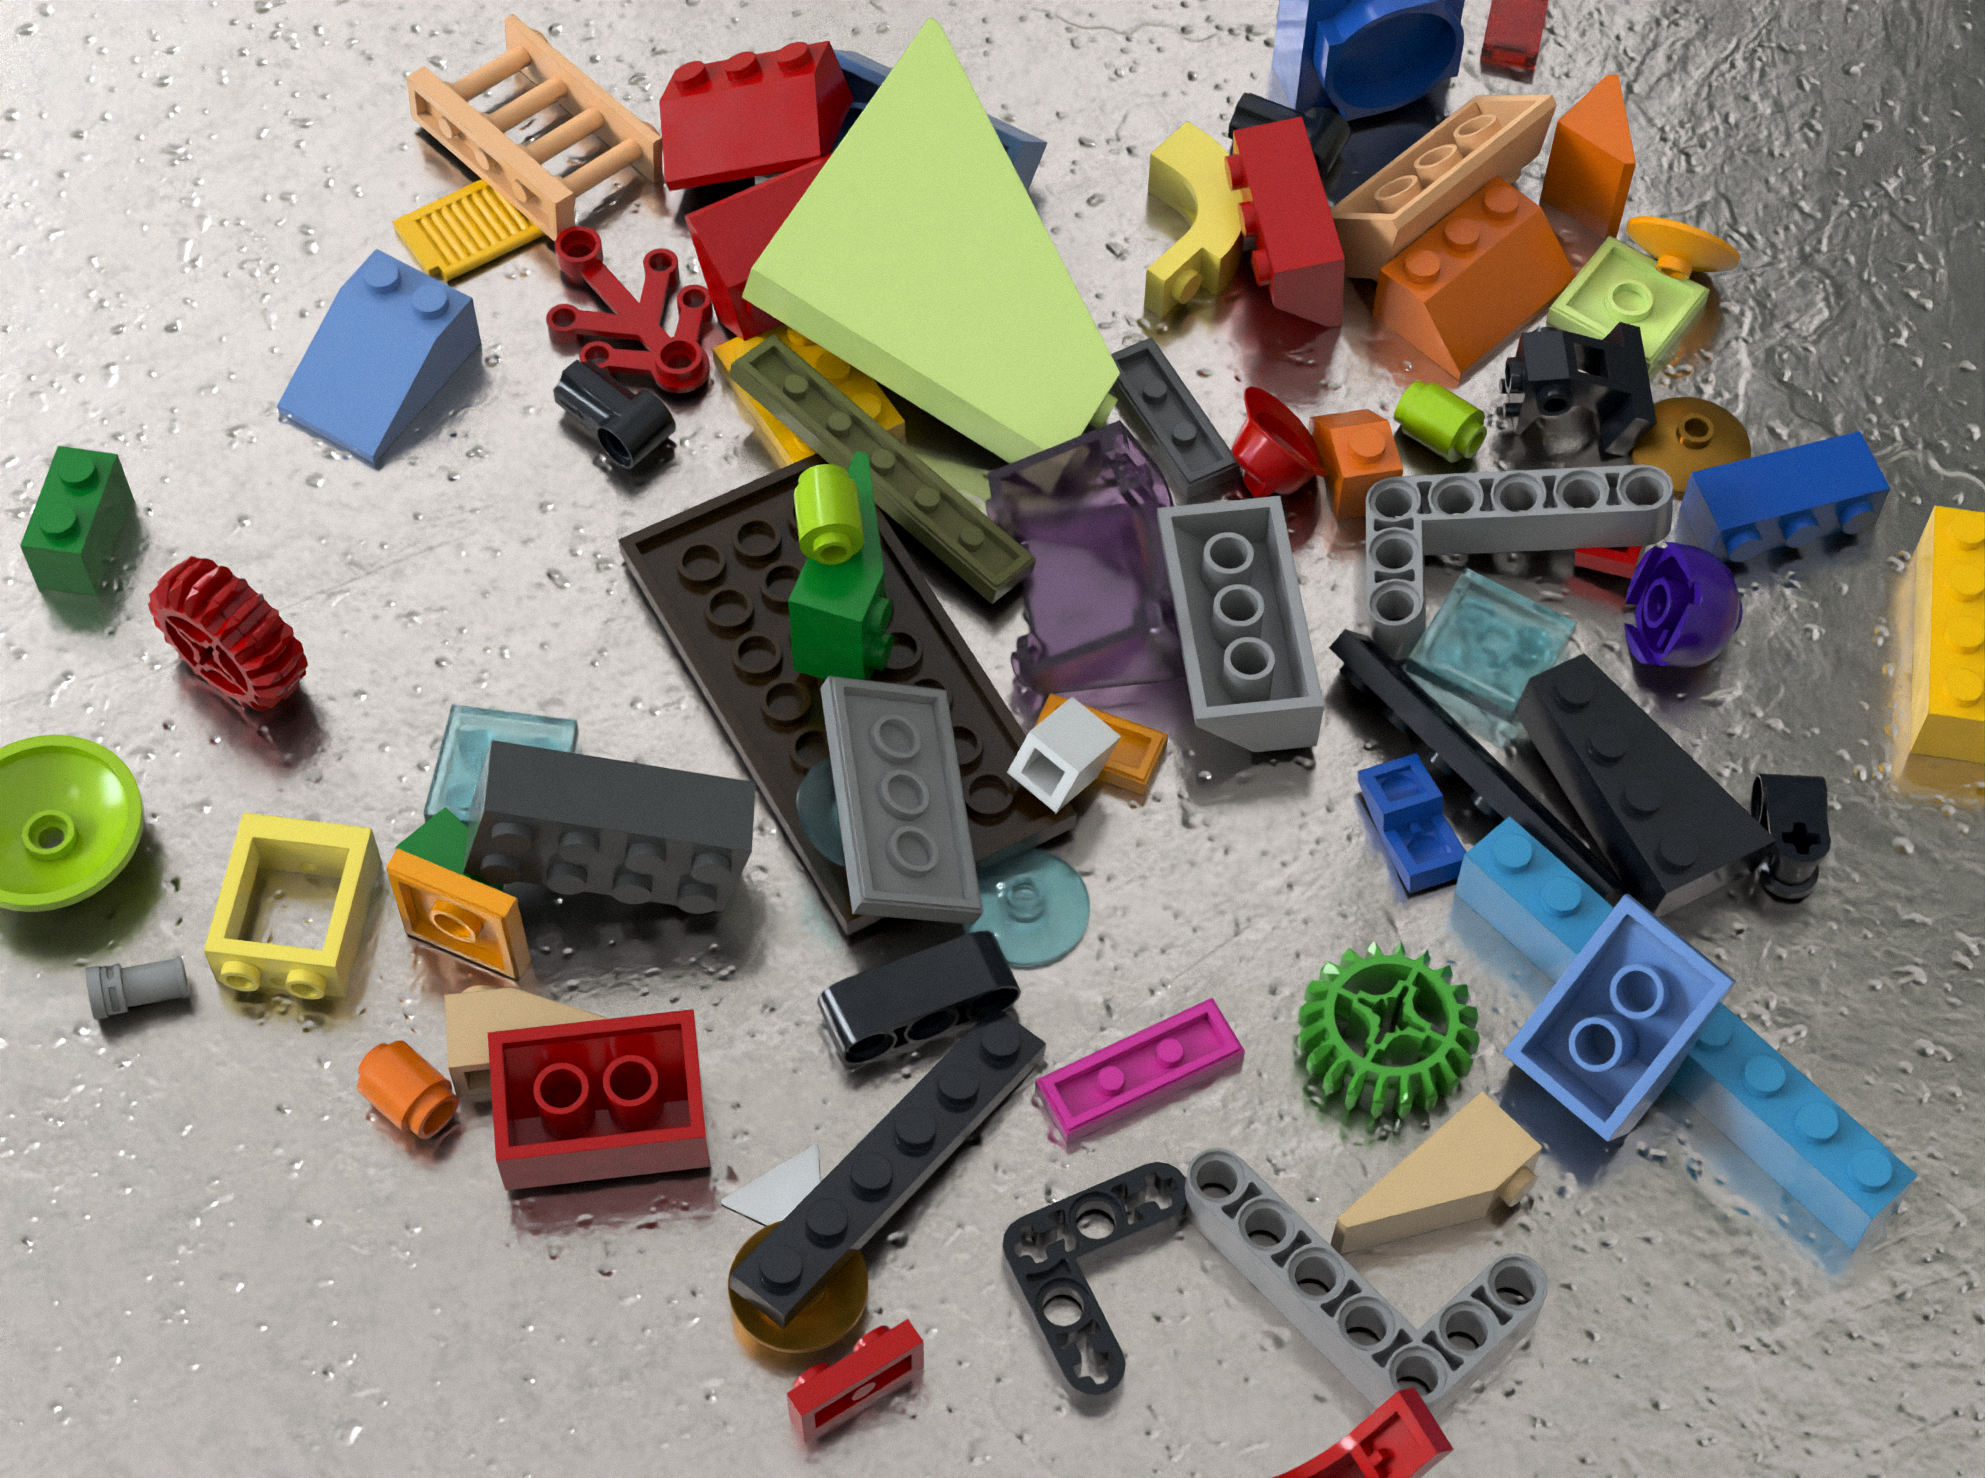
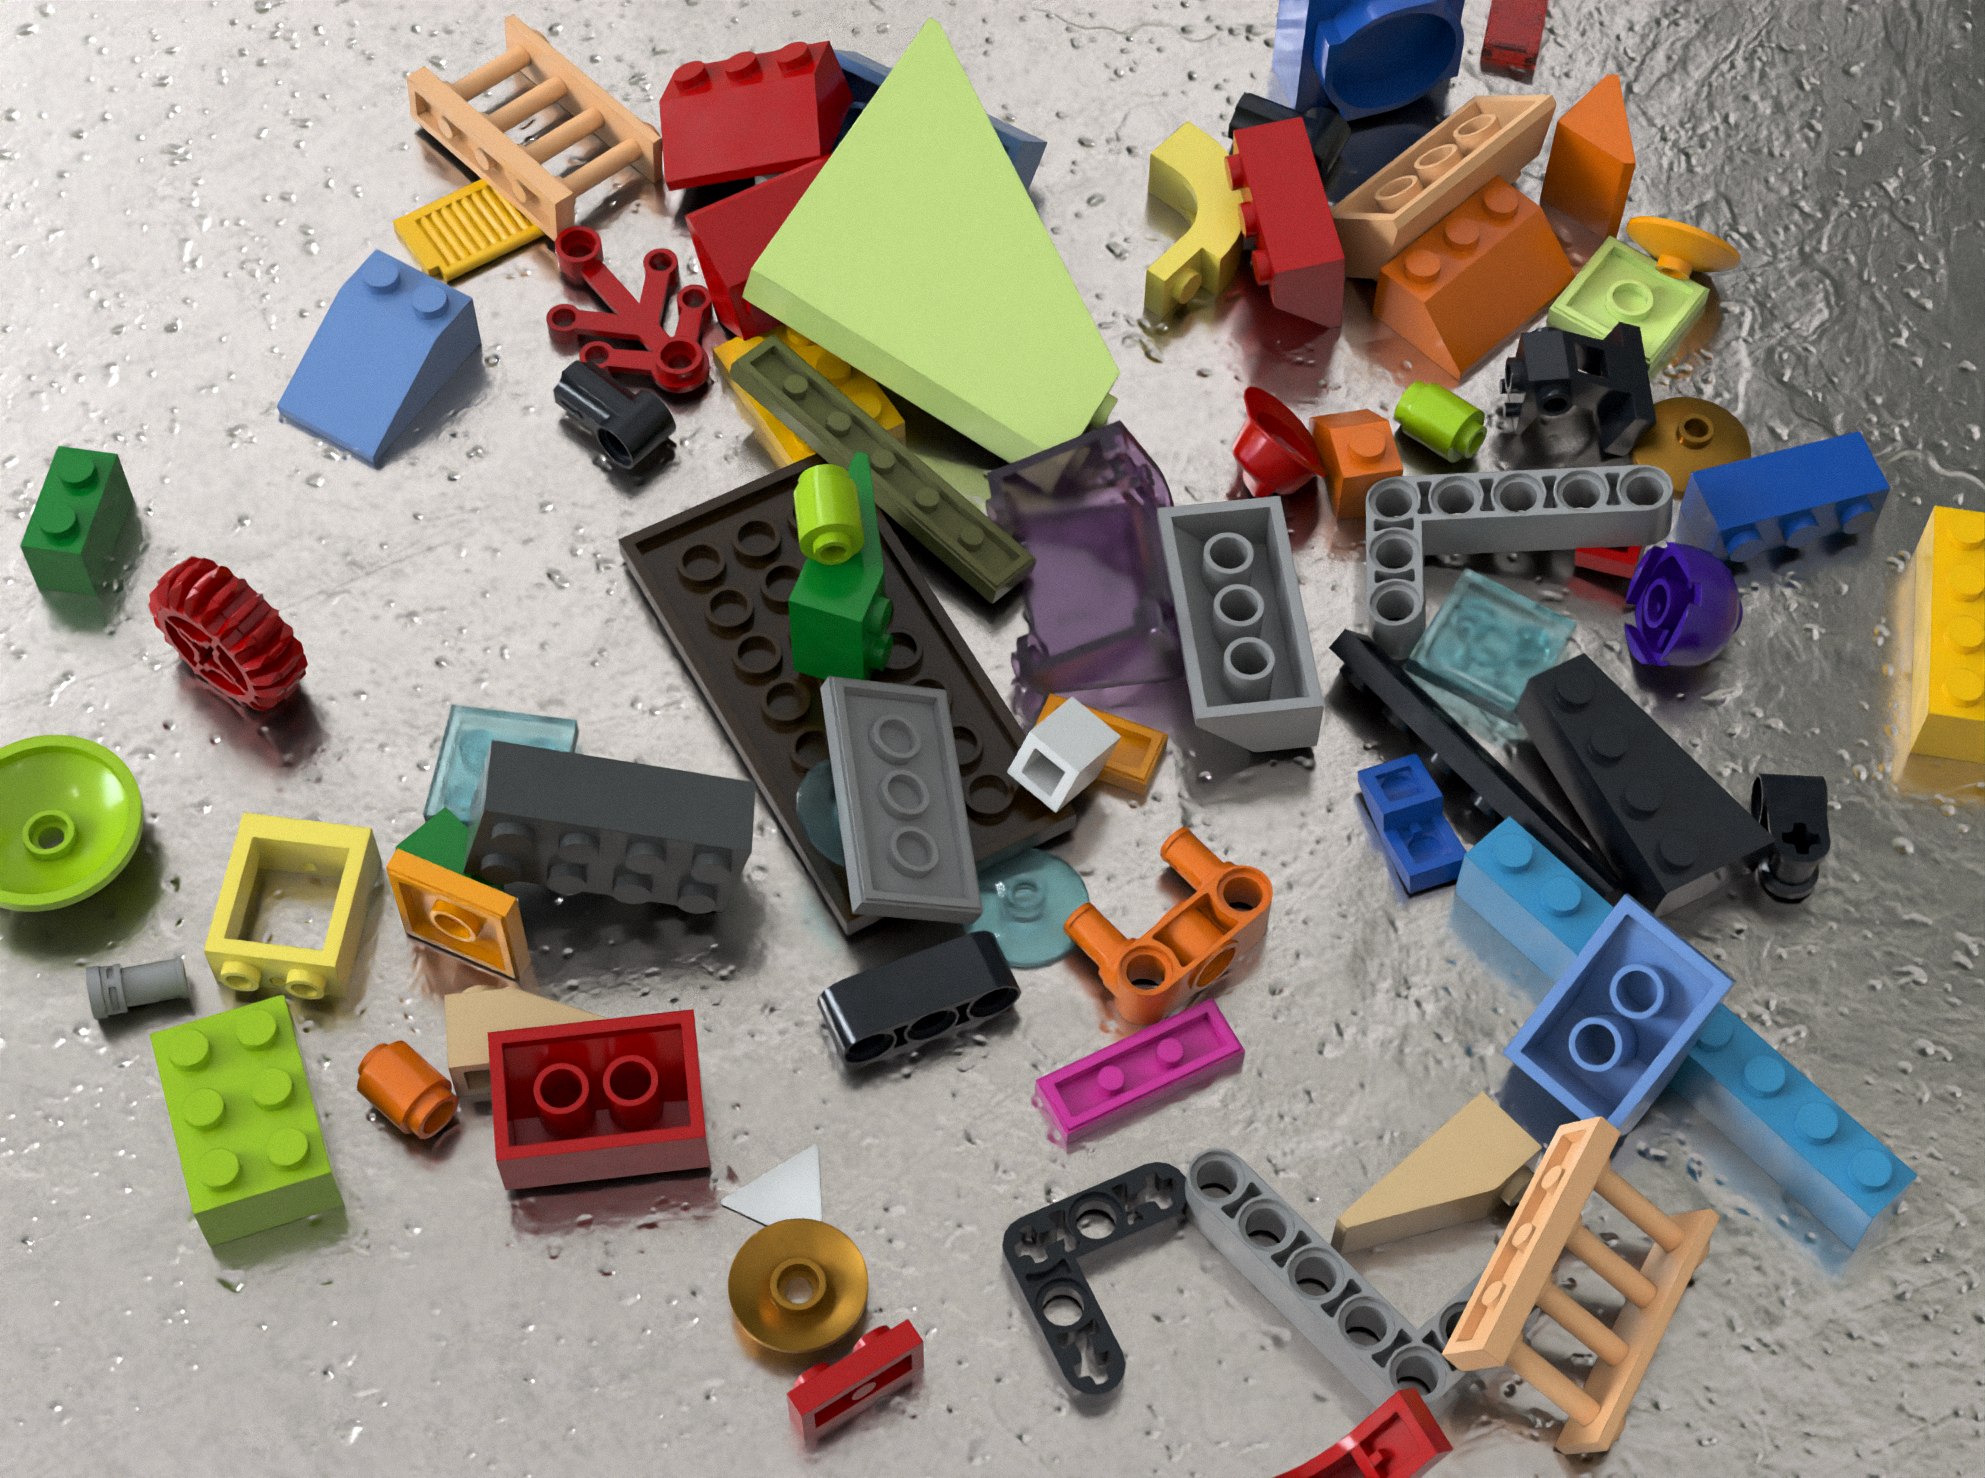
(246, 1120): none -> lime brick
(886, 1167): black plate -> none
(1172, 420): dark grey tile -> none
(1189, 943): none -> orange piece
(1346, 1000): bright green gear -> none
(1522, 1277): none -> light nougat fence

